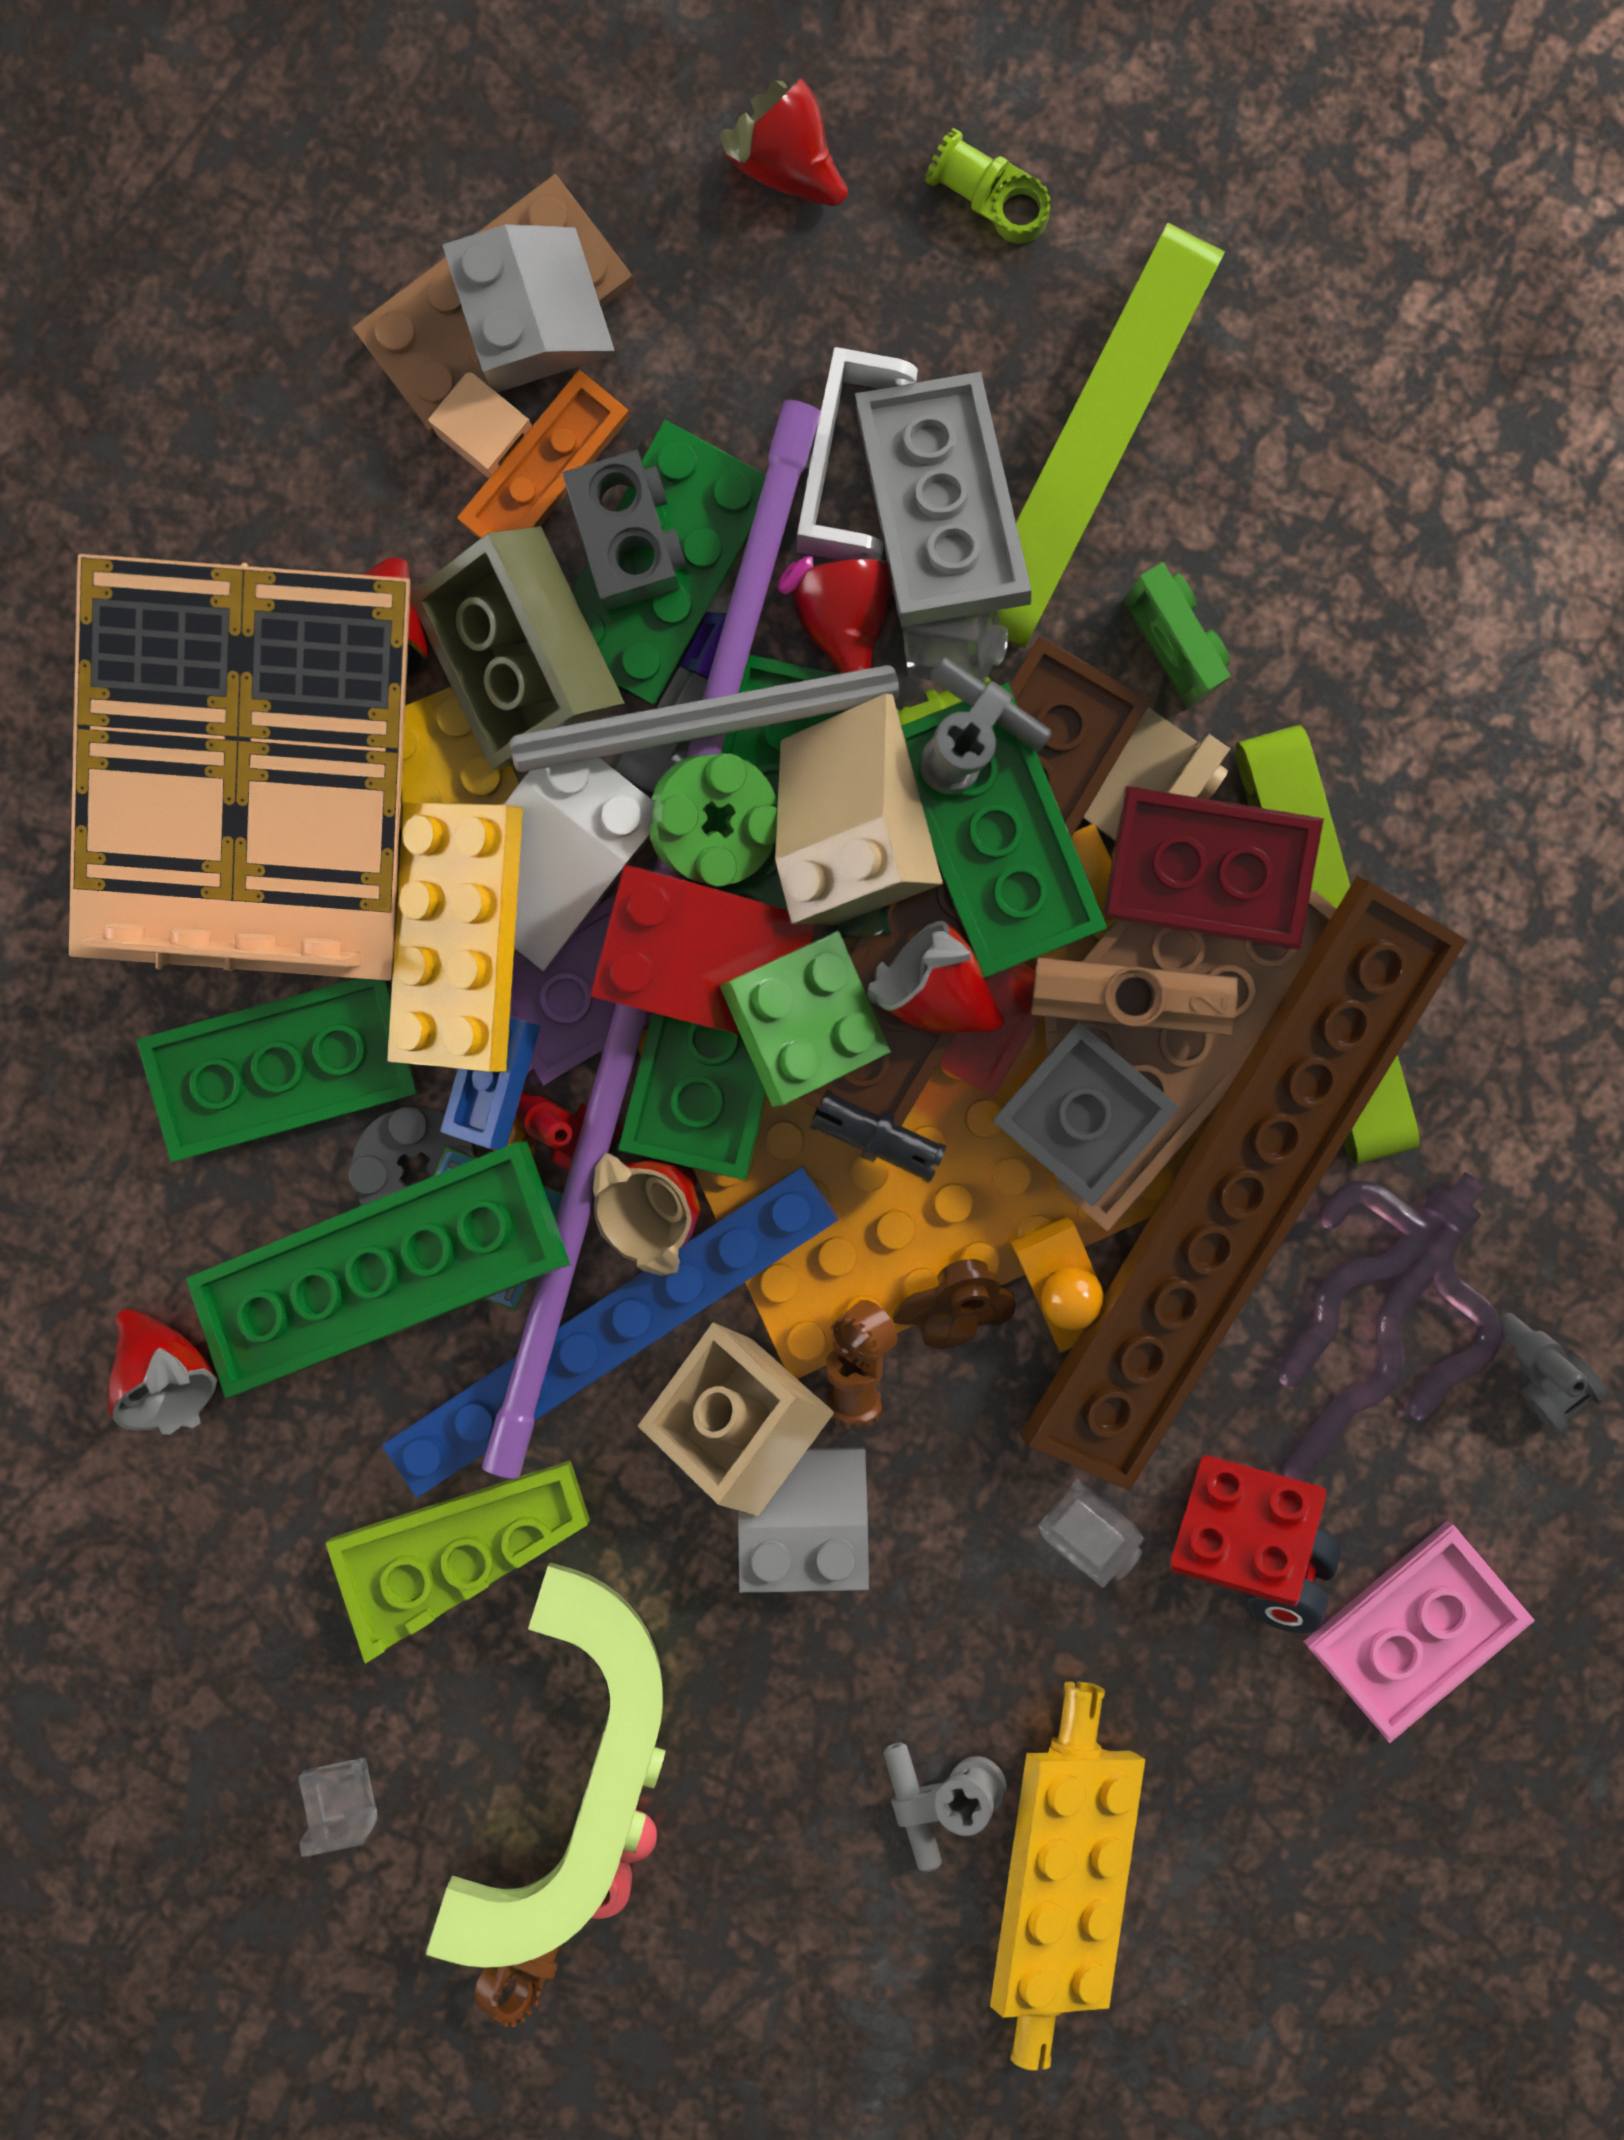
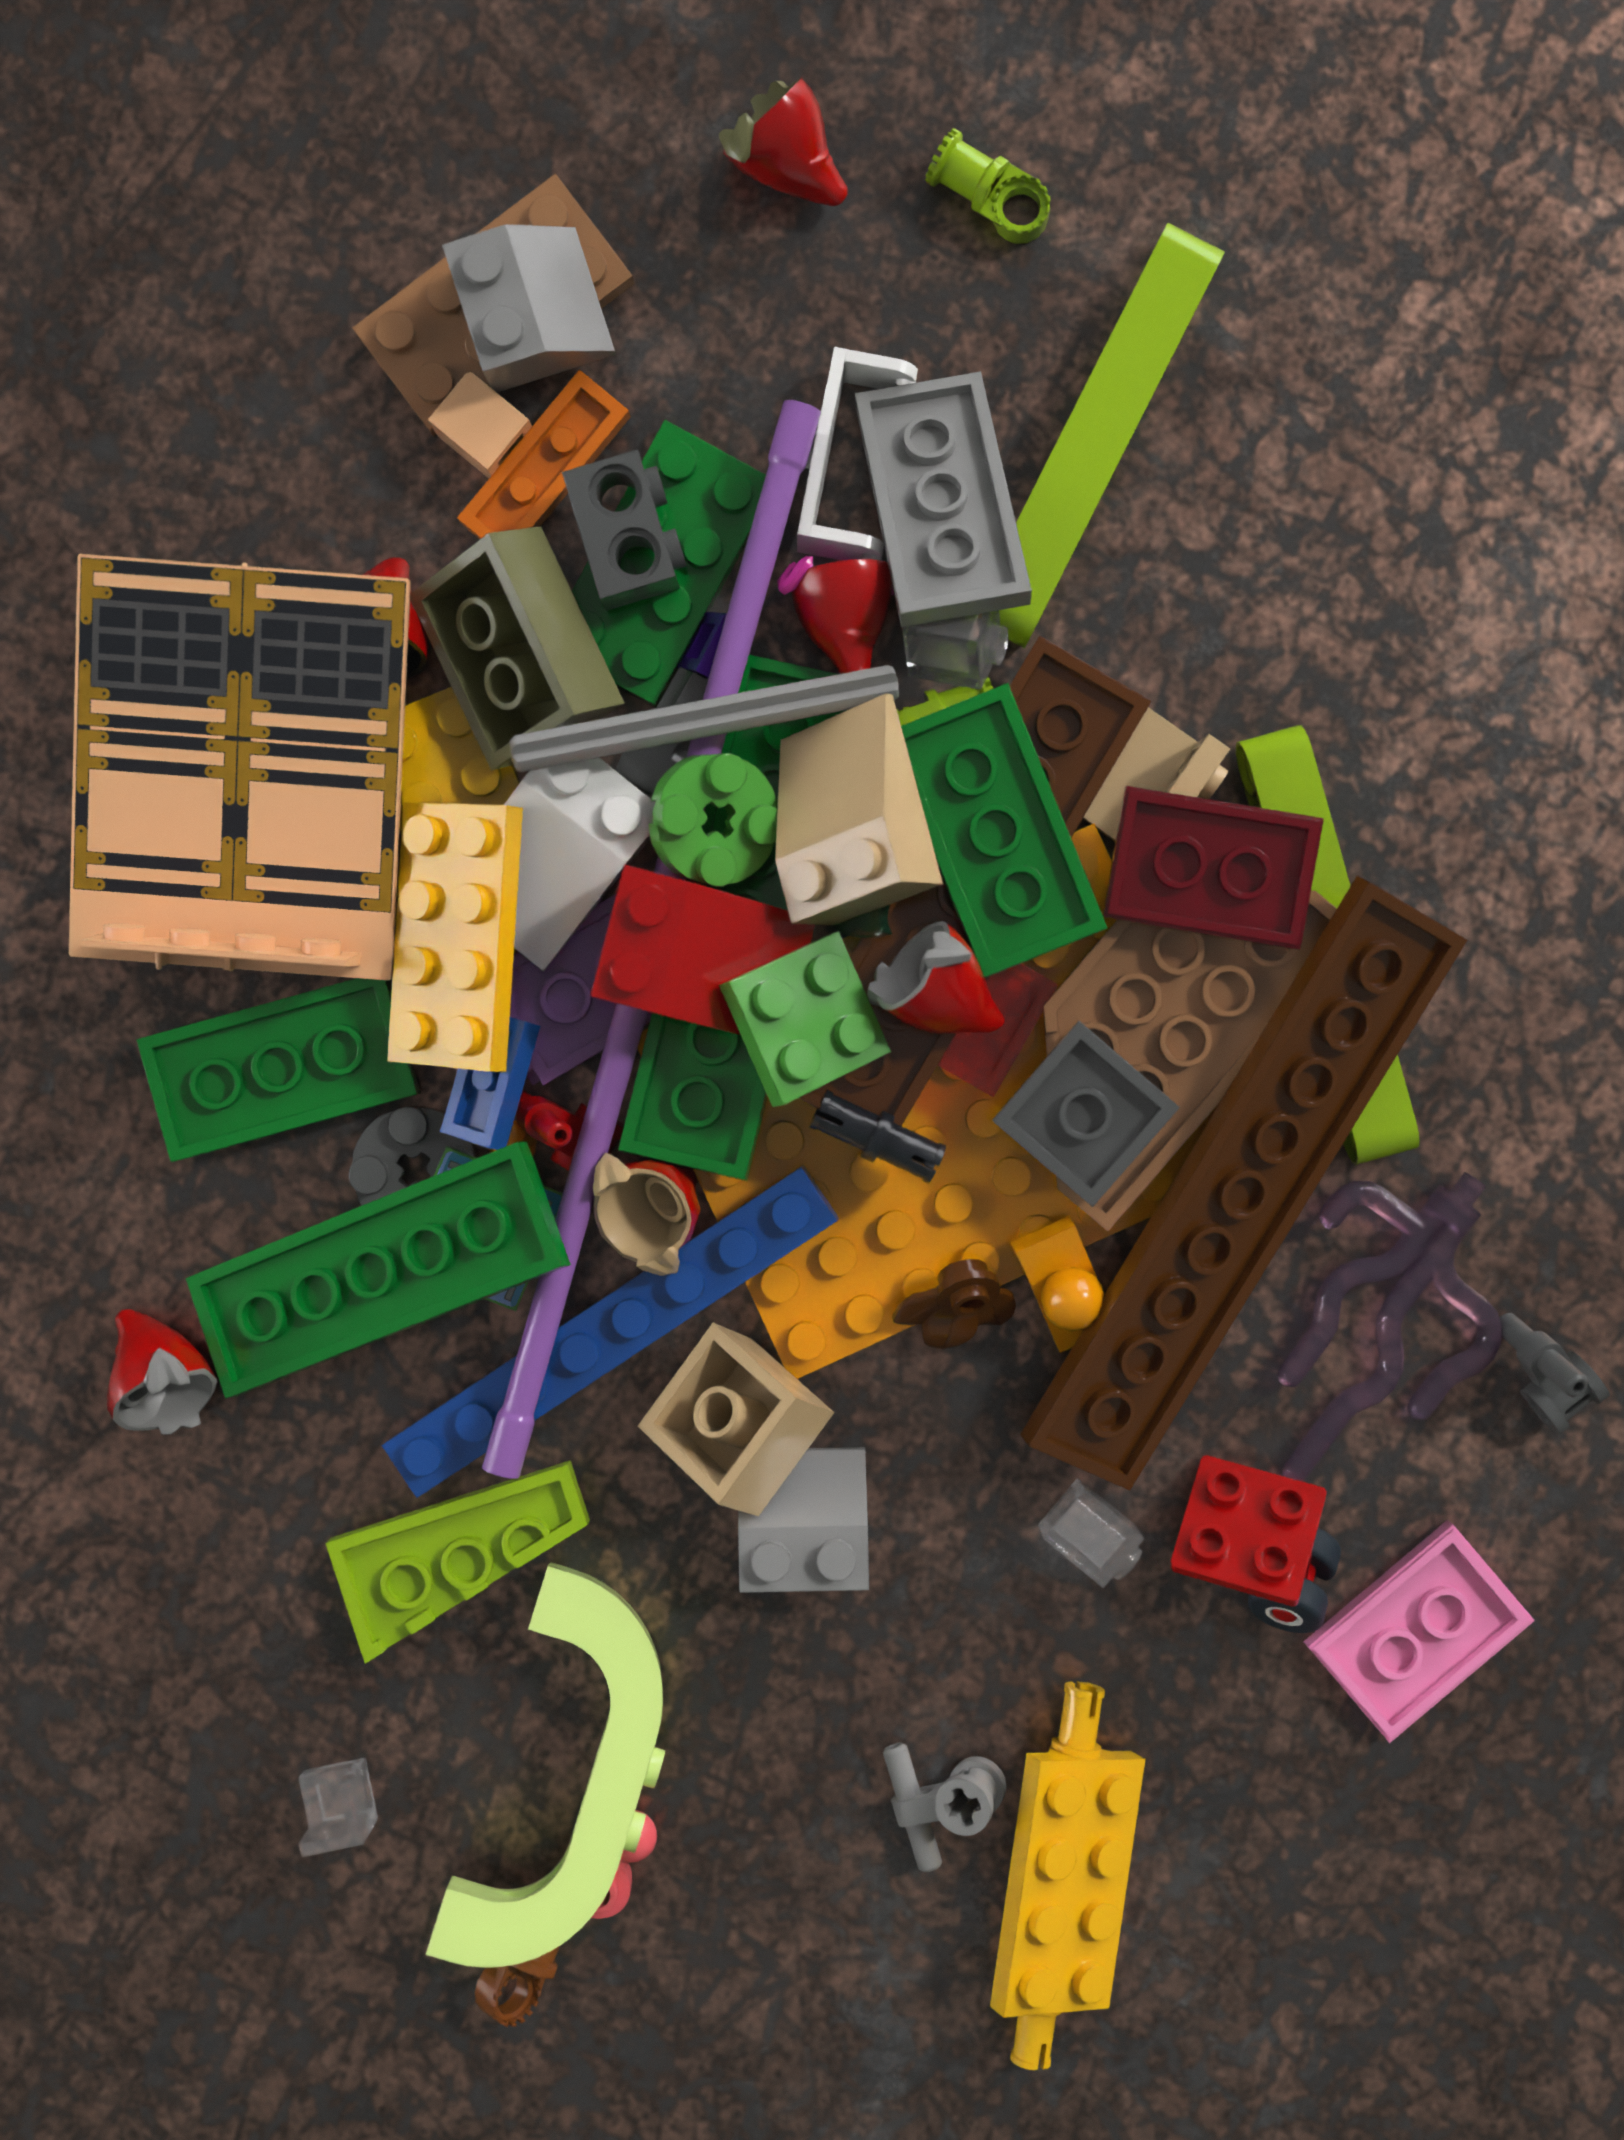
(857, 1363): dark orange connector -> none
(971, 731): dark grey piece -> none
(1165, 618): bright green plate -> none
(1176, 1003): medium nougat piece -> none

